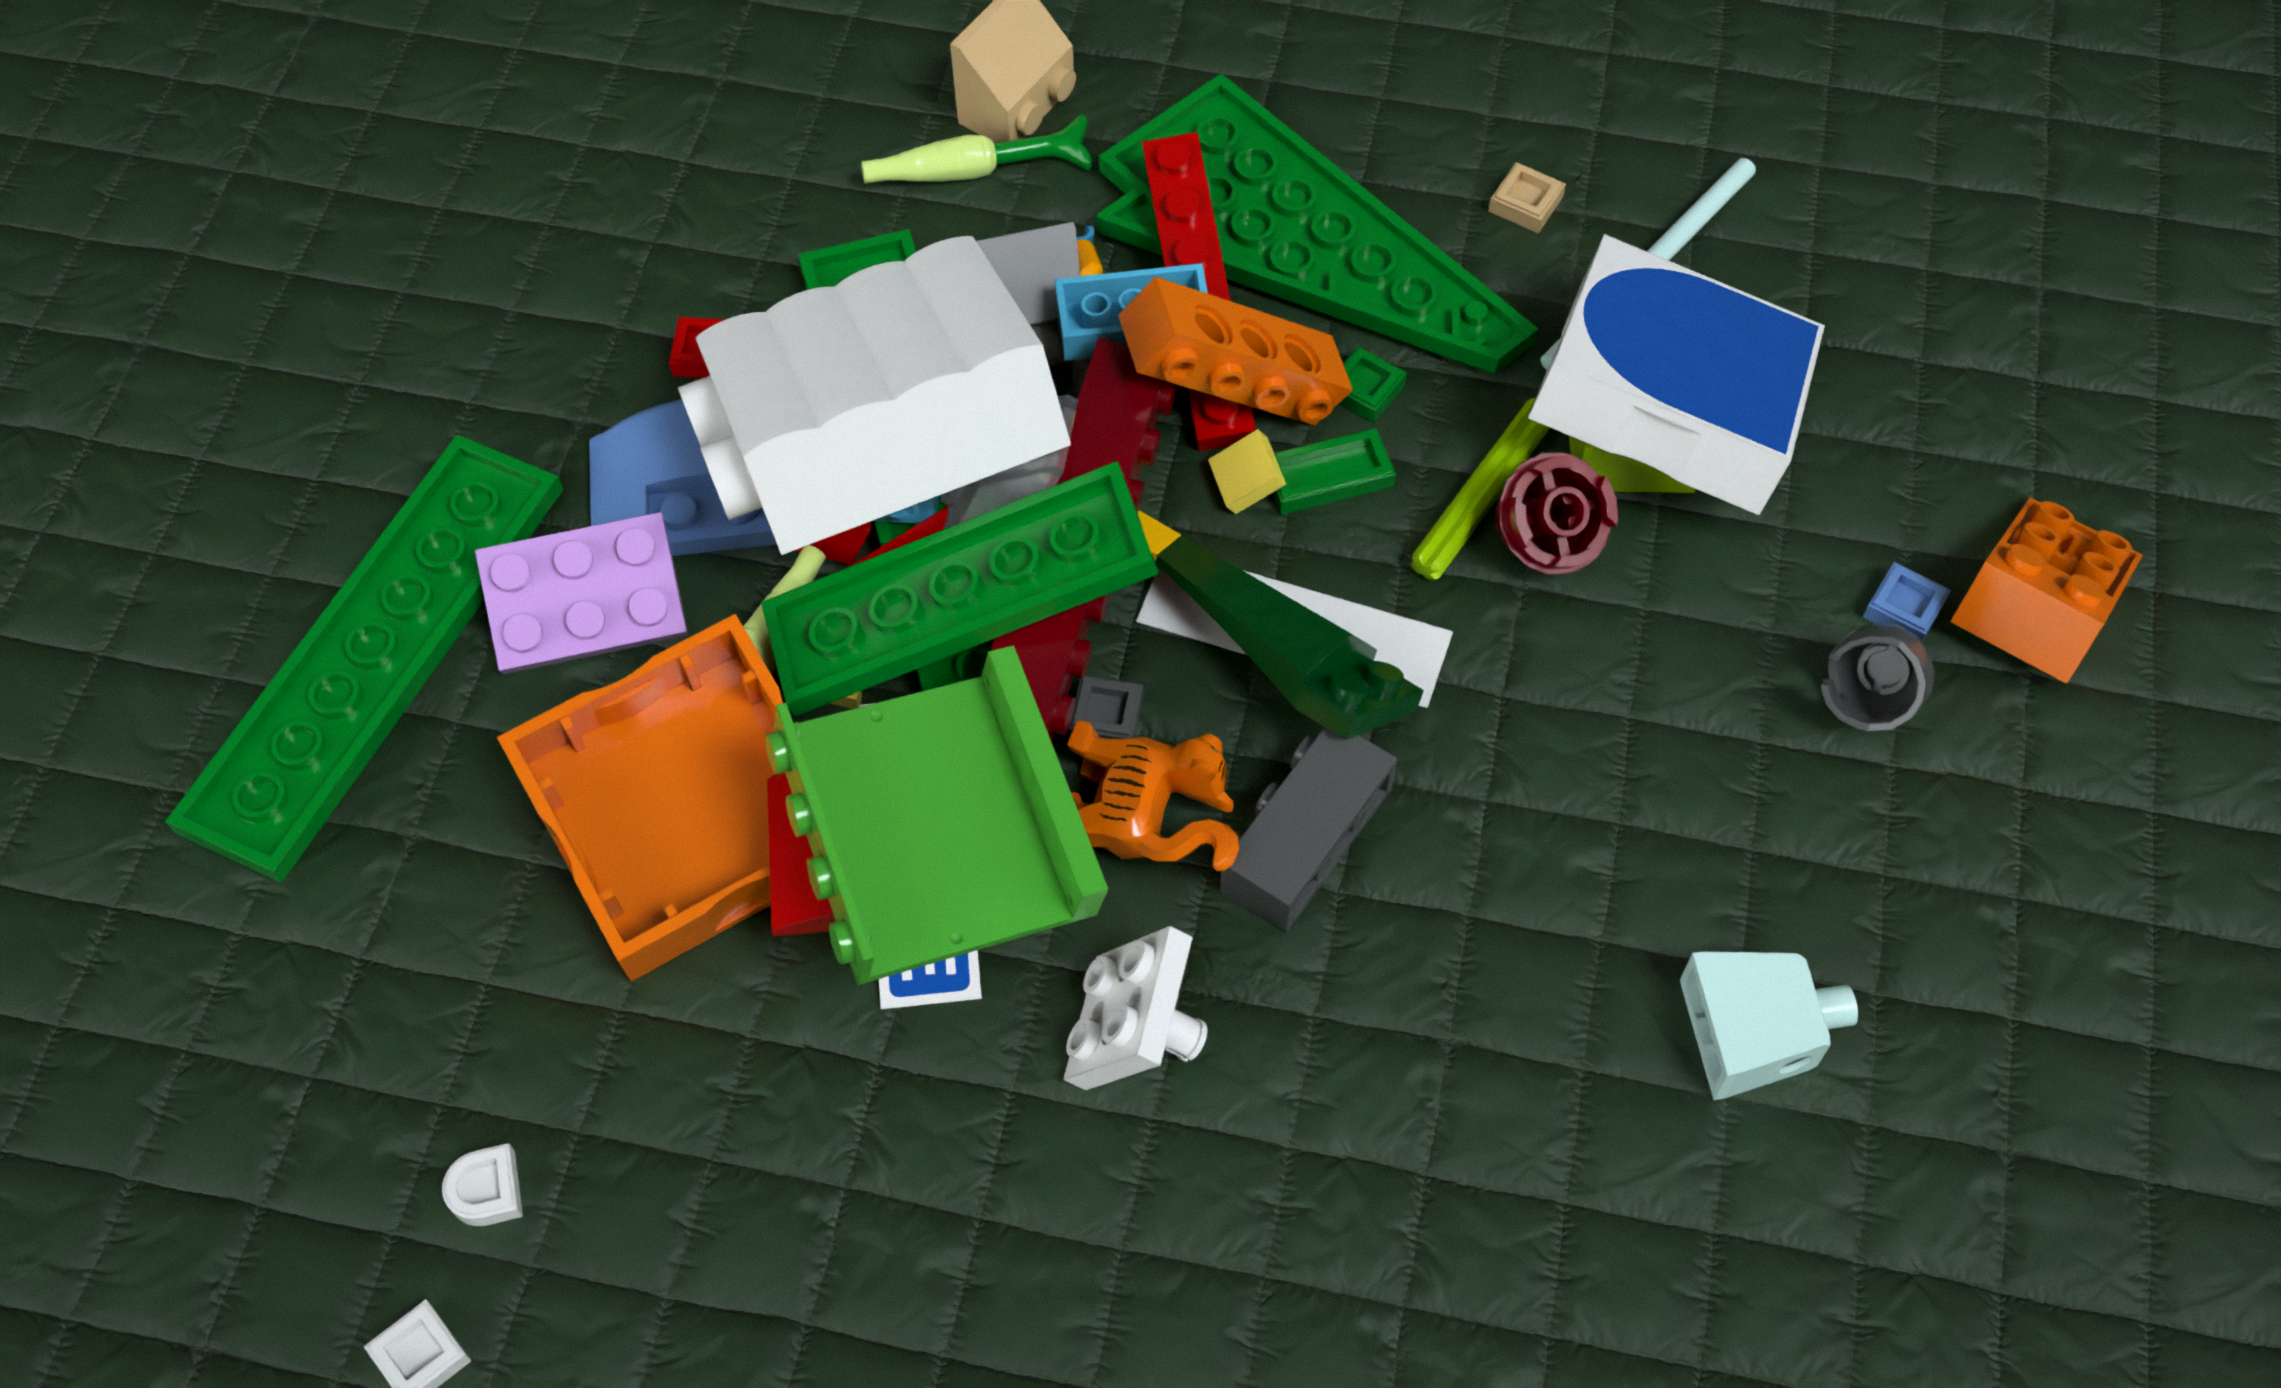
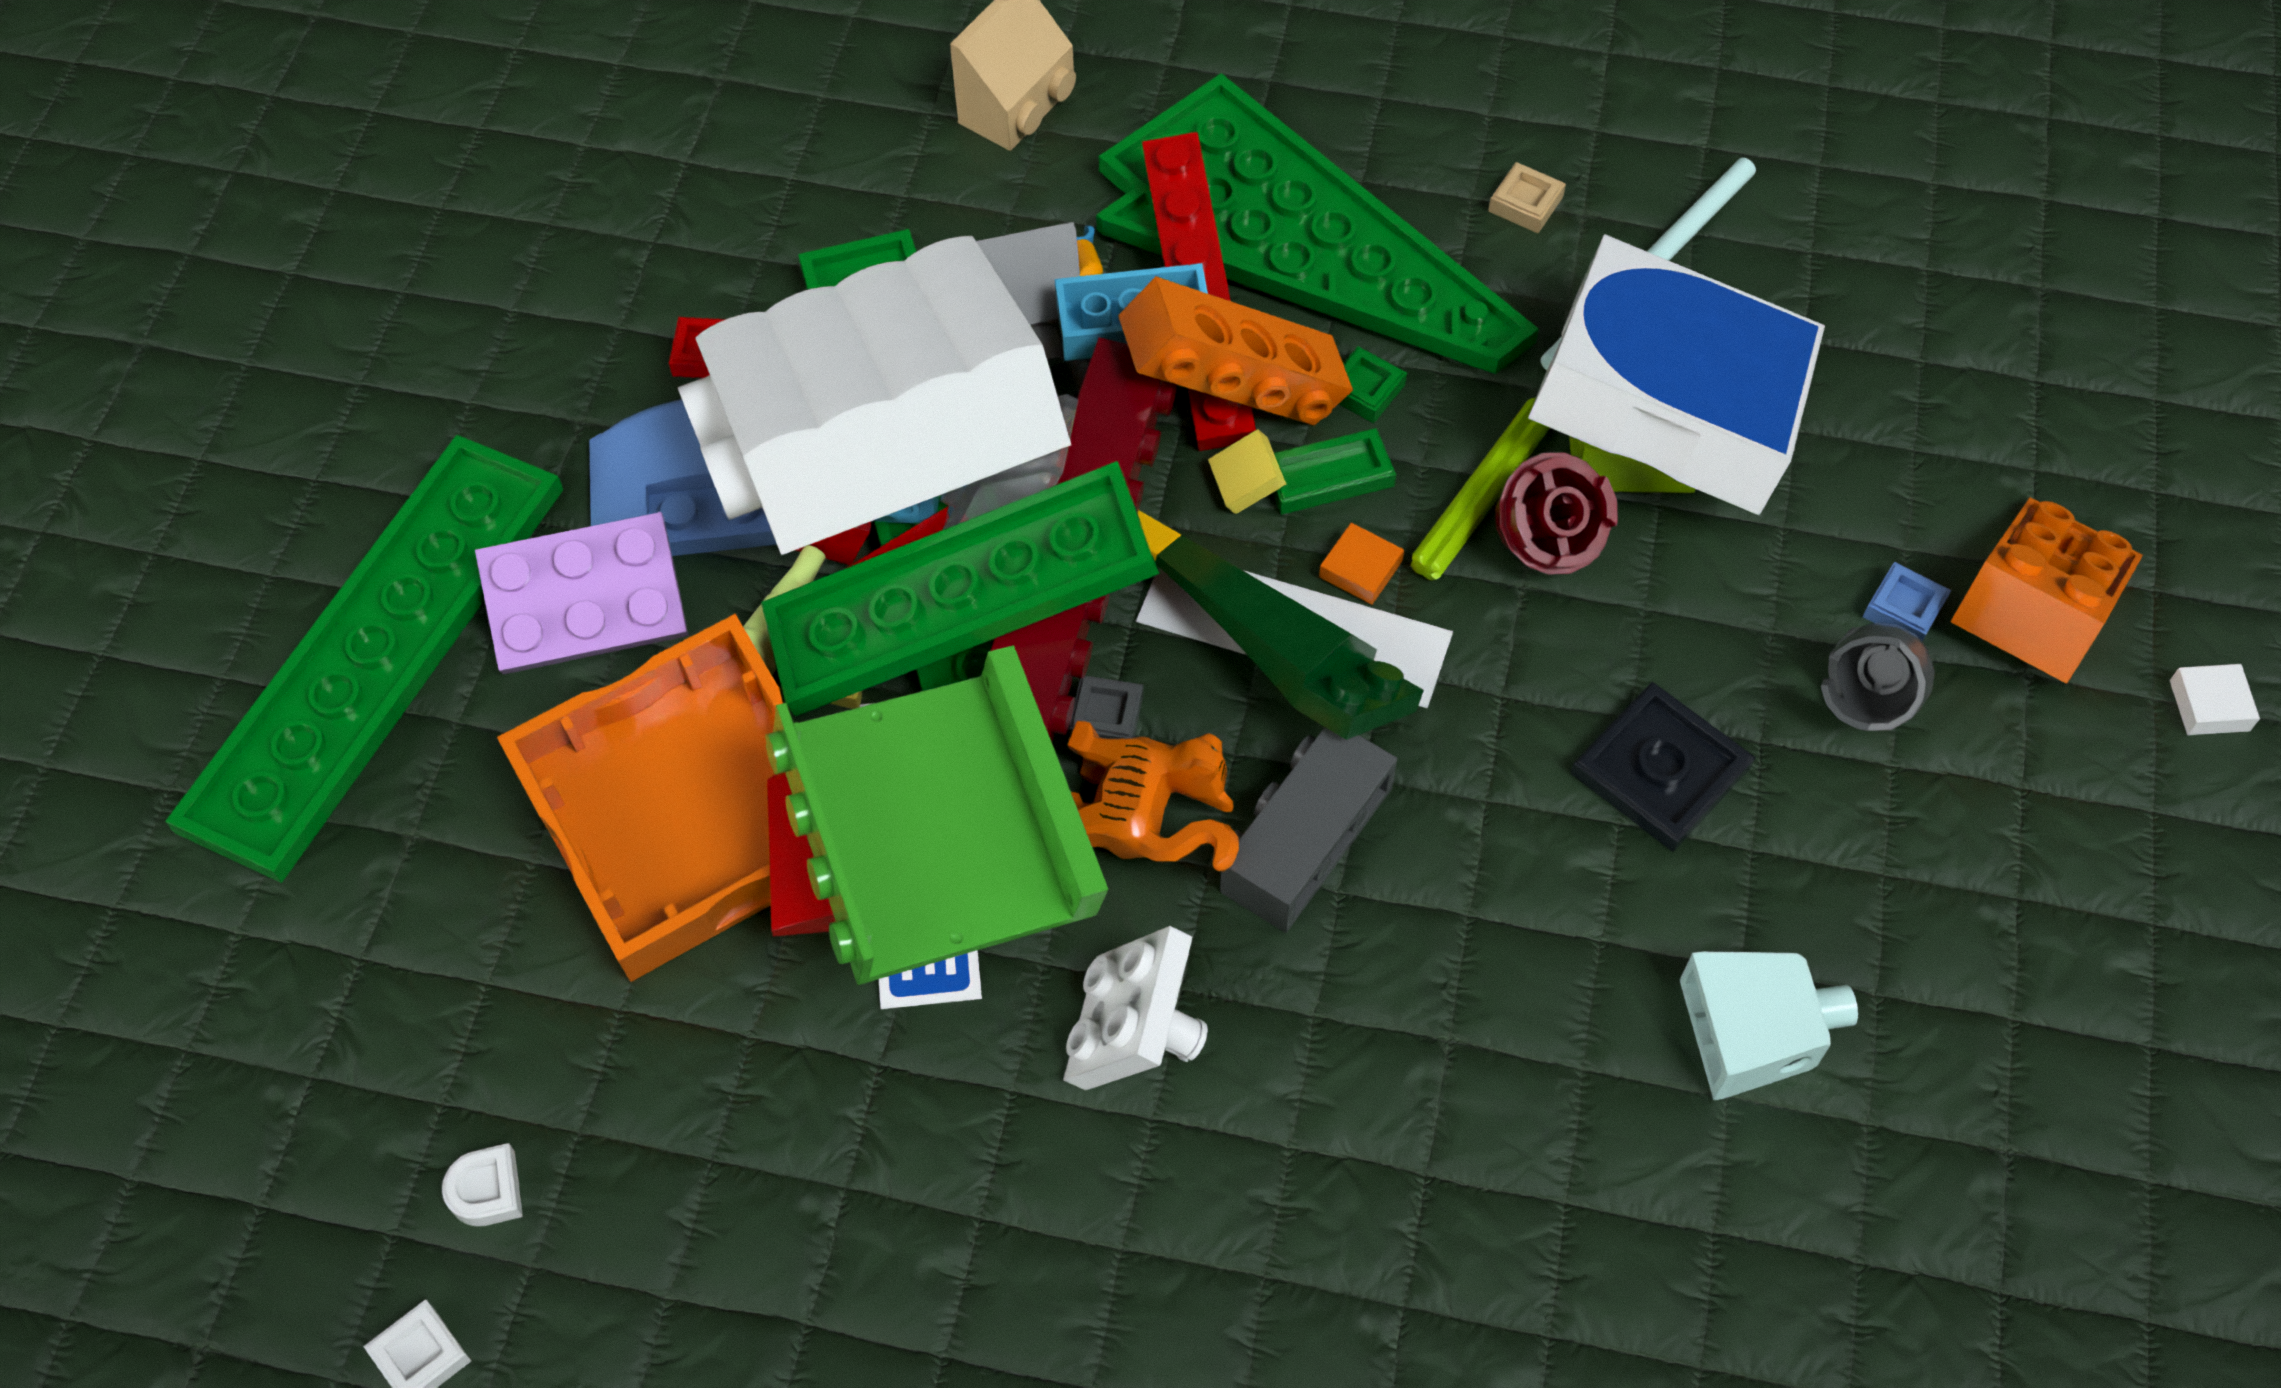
(977, 156): yellowish green piece -> none
(1361, 563): none -> orange tile
(1662, 766): none -> black tile
(2214, 699): none -> white tile

